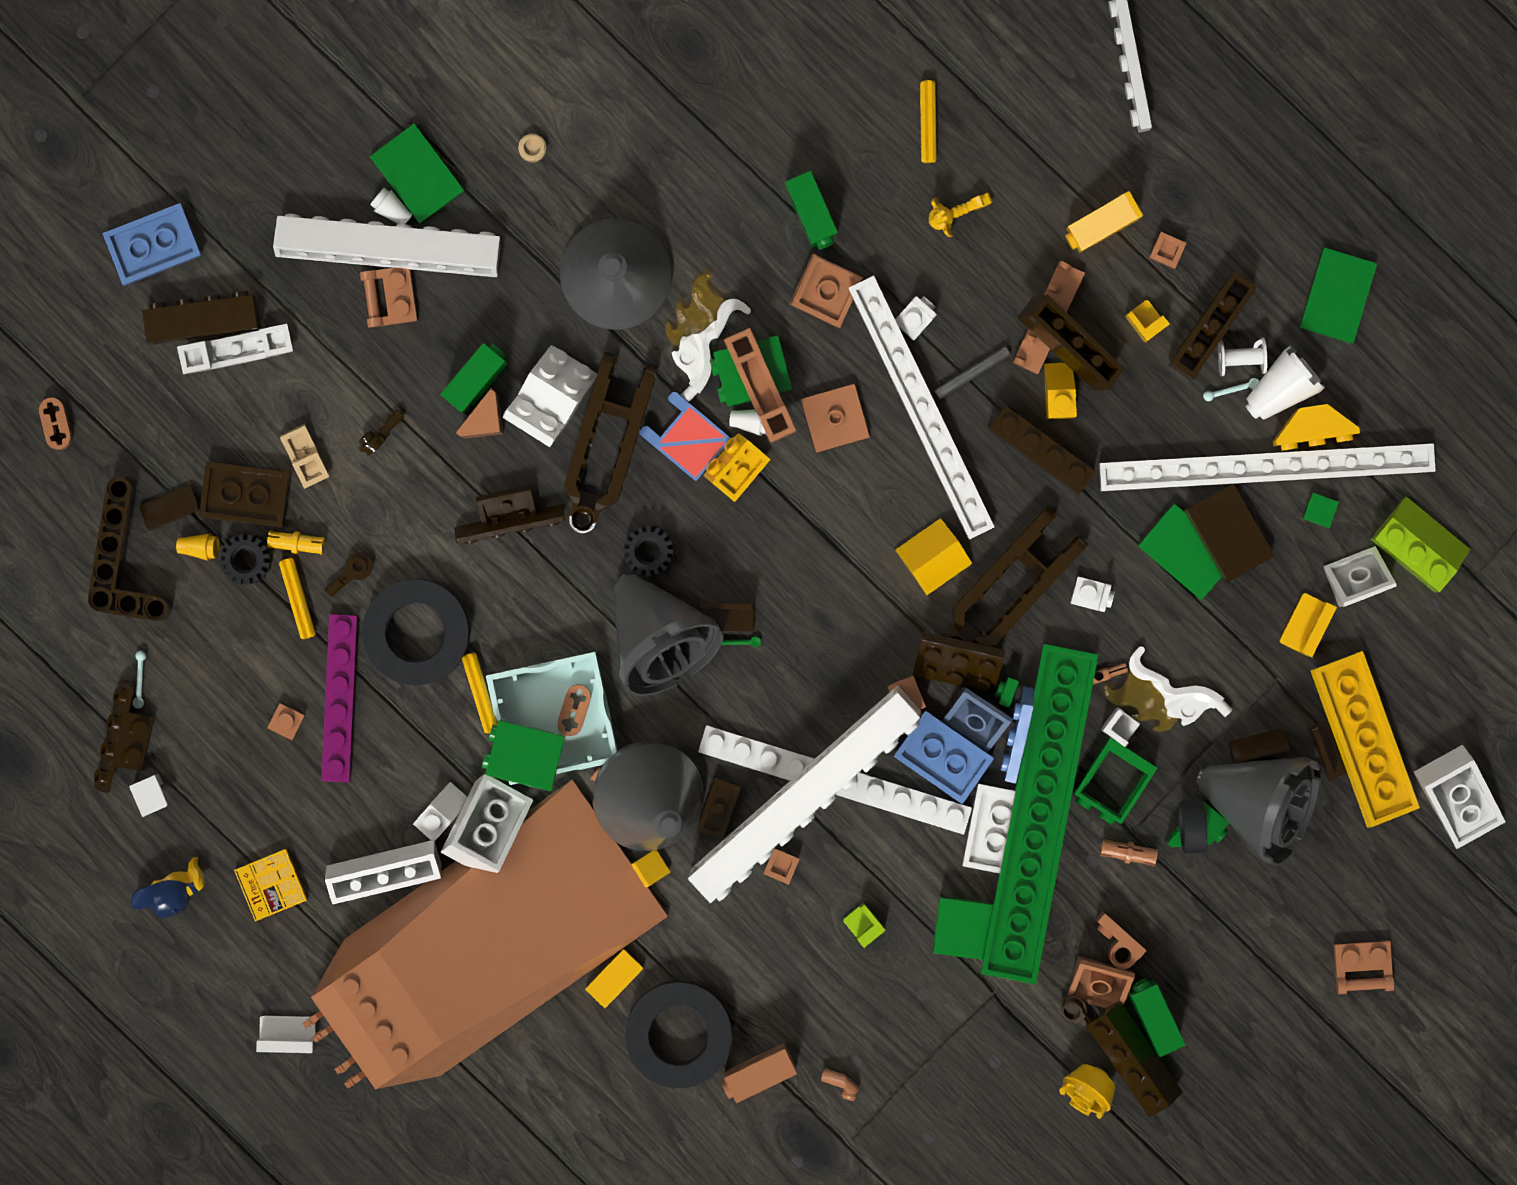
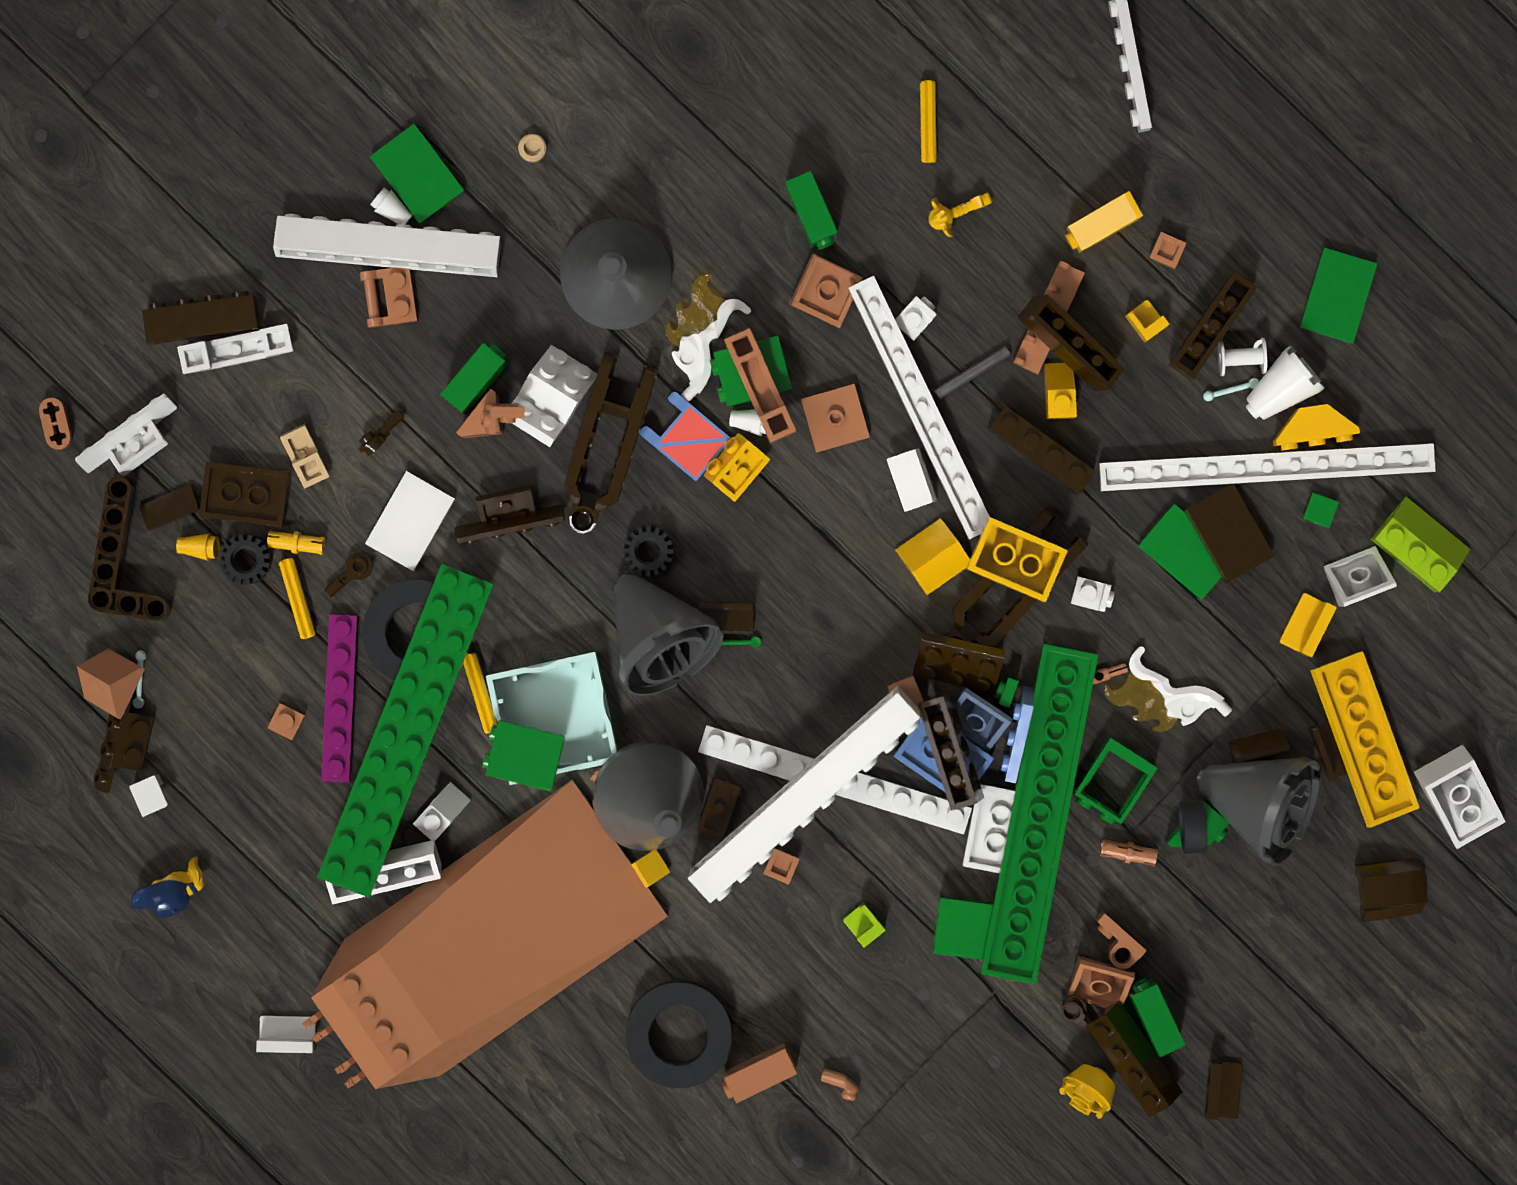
(109, 681): none -> nougat slope
(132, 440): none -> white bracket
(152, 244): medium blue plate -> none
(270, 885): yellow tile -> none
(405, 731): none -> green plate
(410, 521): none -> white tile
(487, 825): white slope -> none
(505, 412): none -> nougat bracket
(567, 707): nougat beam -> none
(614, 978): yellow tile -> none
(911, 479): none -> white hinge
(951, 750): none -> dark brown brick
(1016, 559): none -> yellow brick
(1120, 726): white panel -> none
(1223, 1090): none -> dark brown panel
(1363, 957): nougat plate -> none
(1391, 889): none -> dark brown slope

